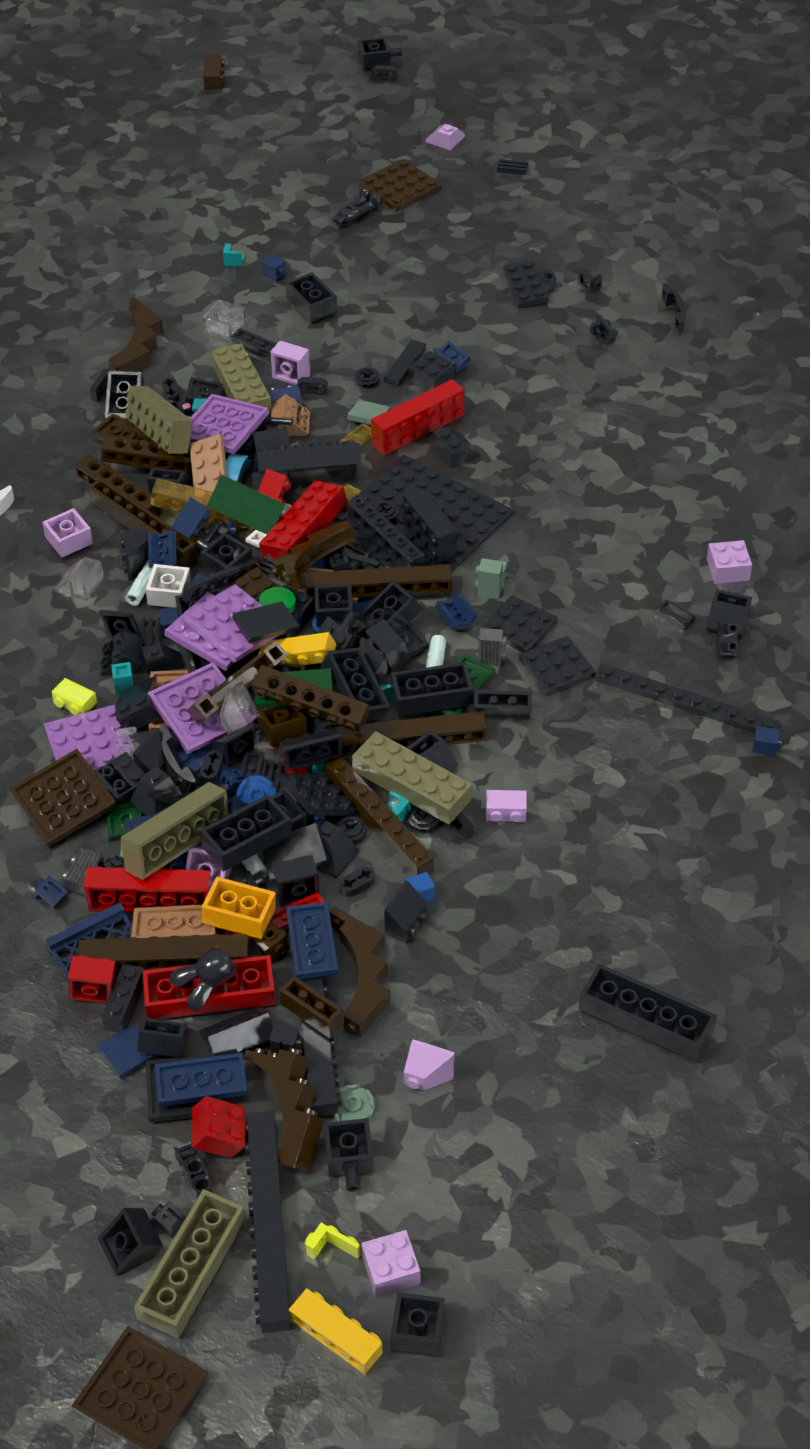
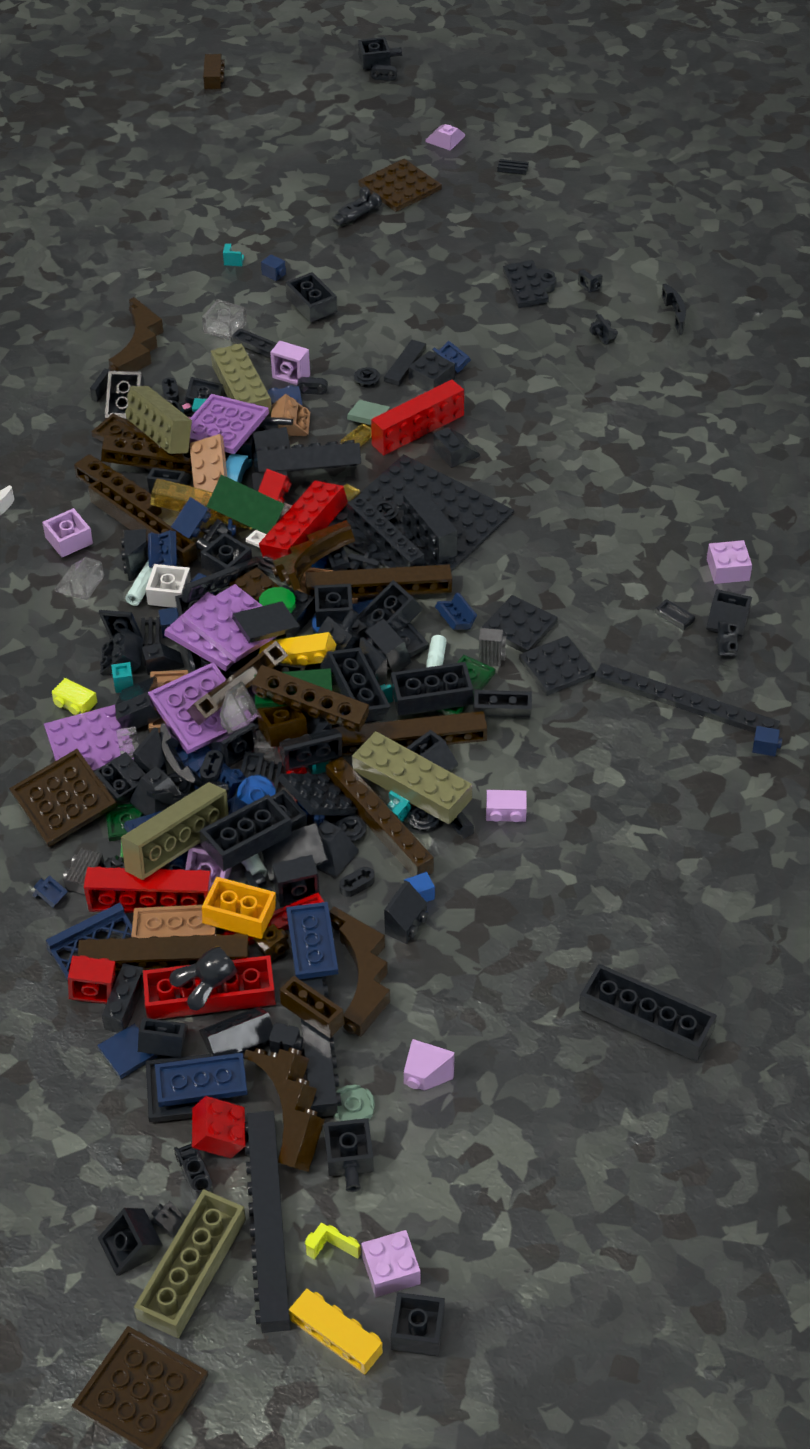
(490, 578): sand green brick -> none

